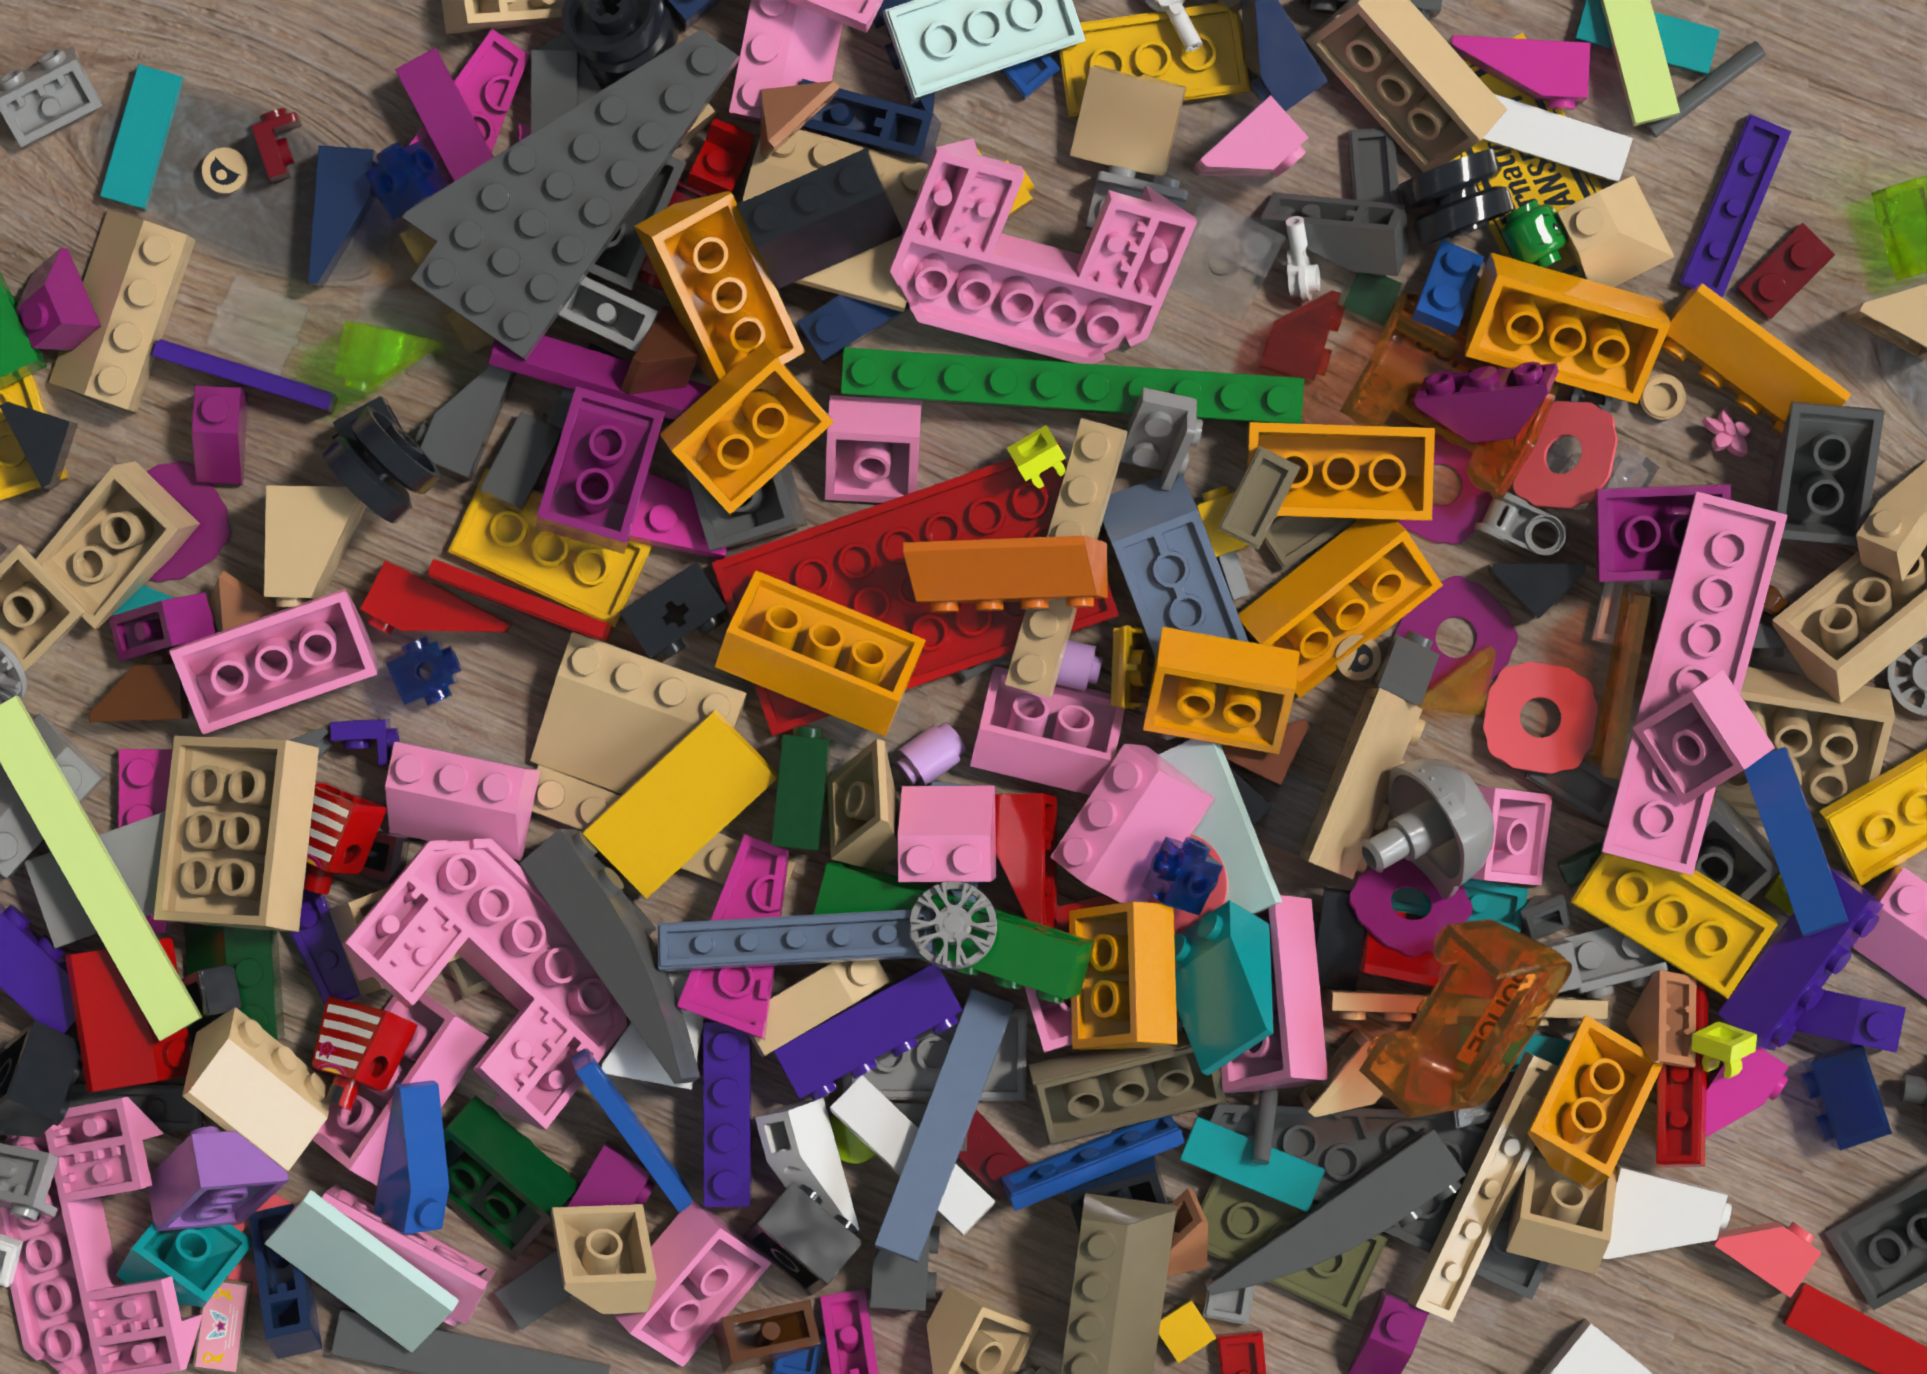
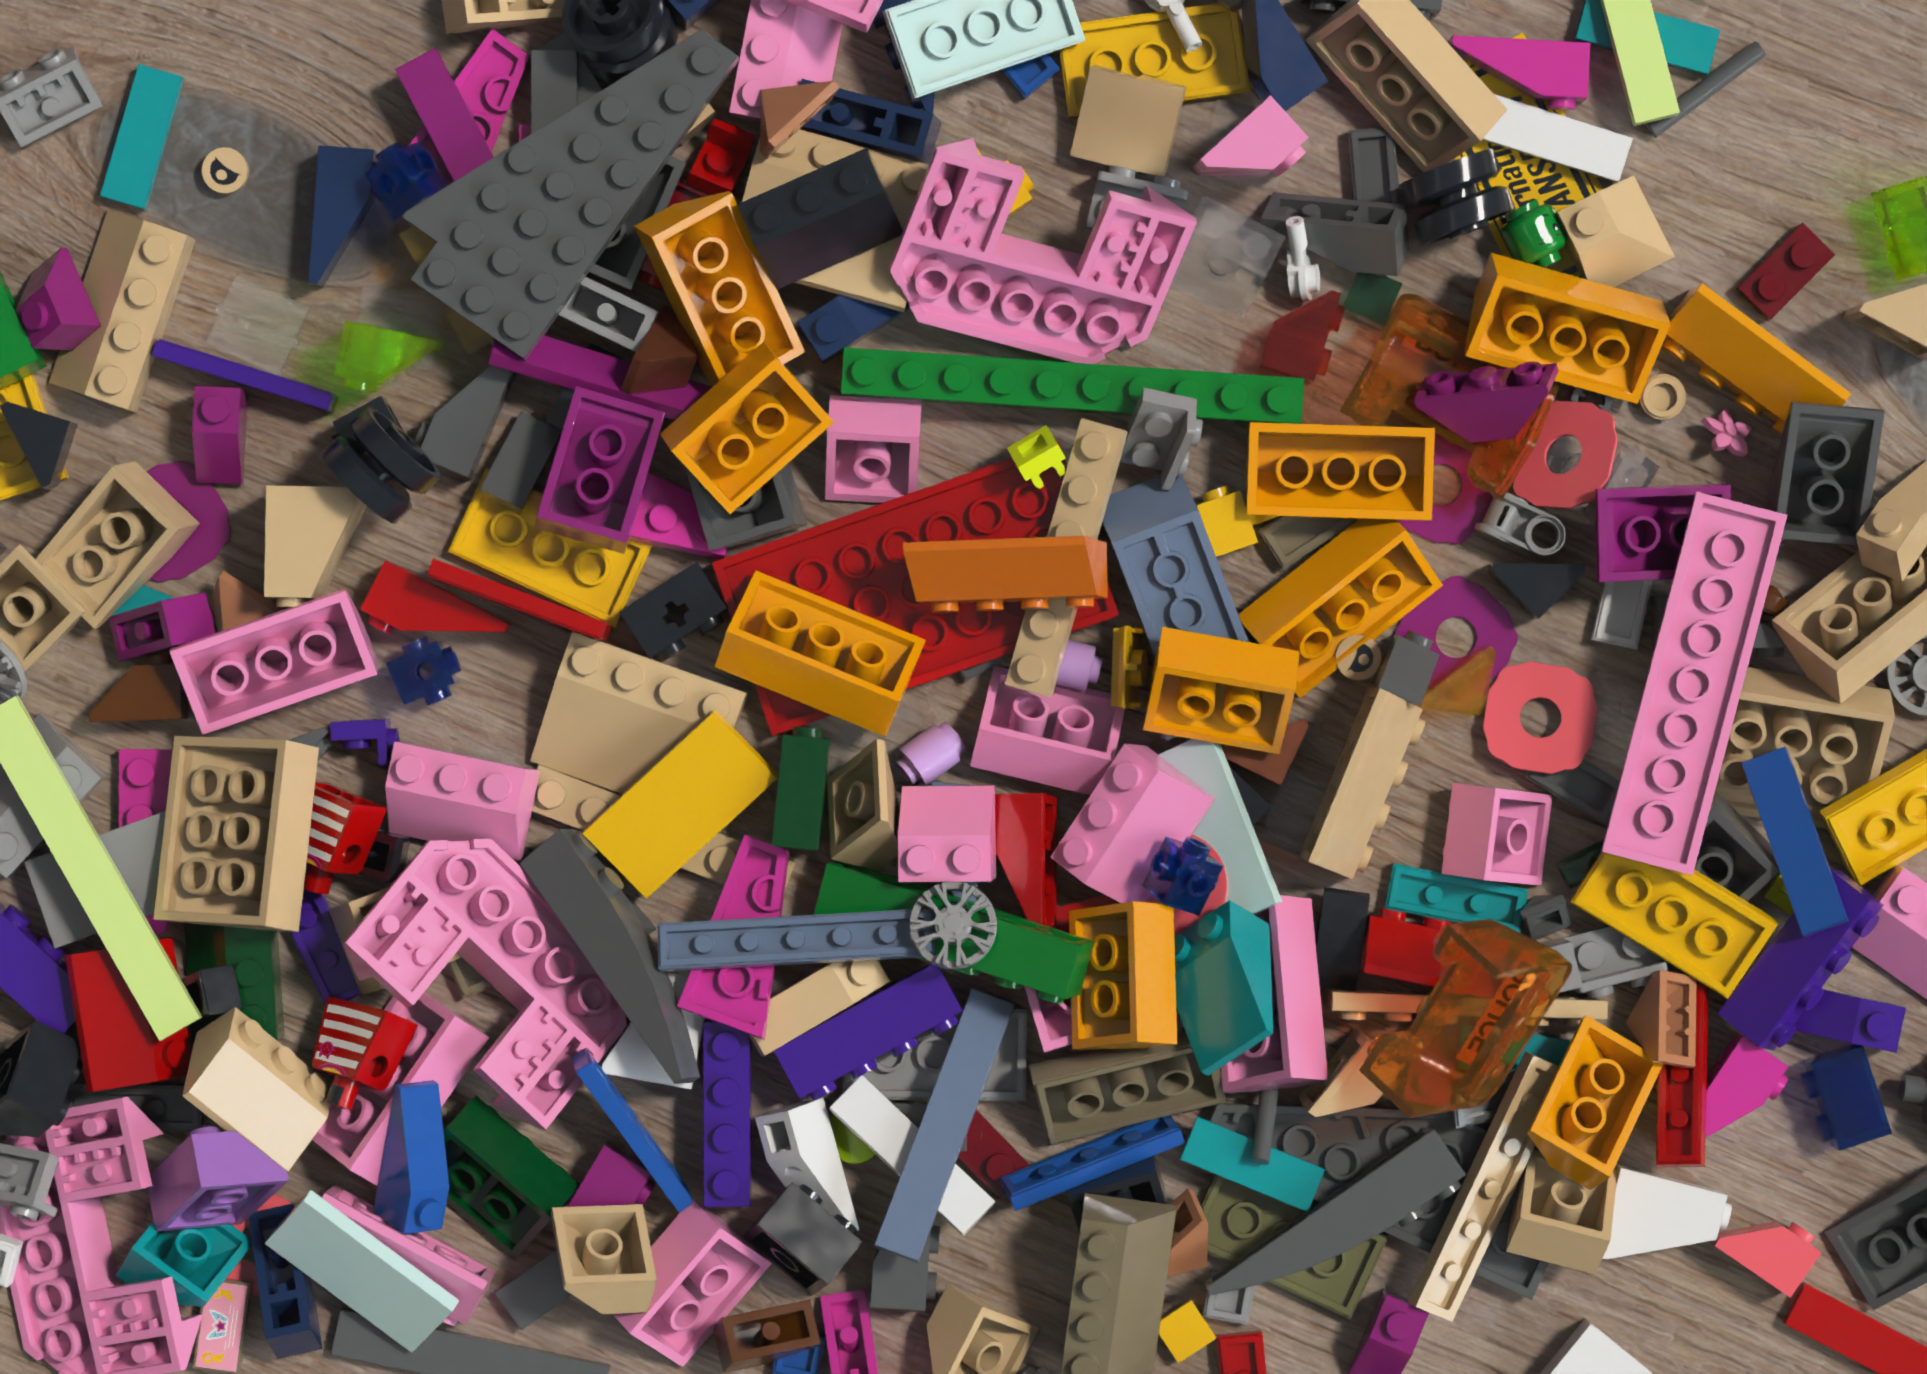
(274, 151): dark red bracket -> none
(1233, 575): light grey tile -> none
(1258, 497): dark tan tile -> none
(1409, 937): magenta piece -> none
(1436, 824): light grey piece -> none
(1447, 288): blue plate -> none
(1621, 680): clear orange tile -> none
(1703, 737): bright pink slope -> none
(1725, 1044): neon yellow tile -> none
(1735, 205): dark purple tile -> none

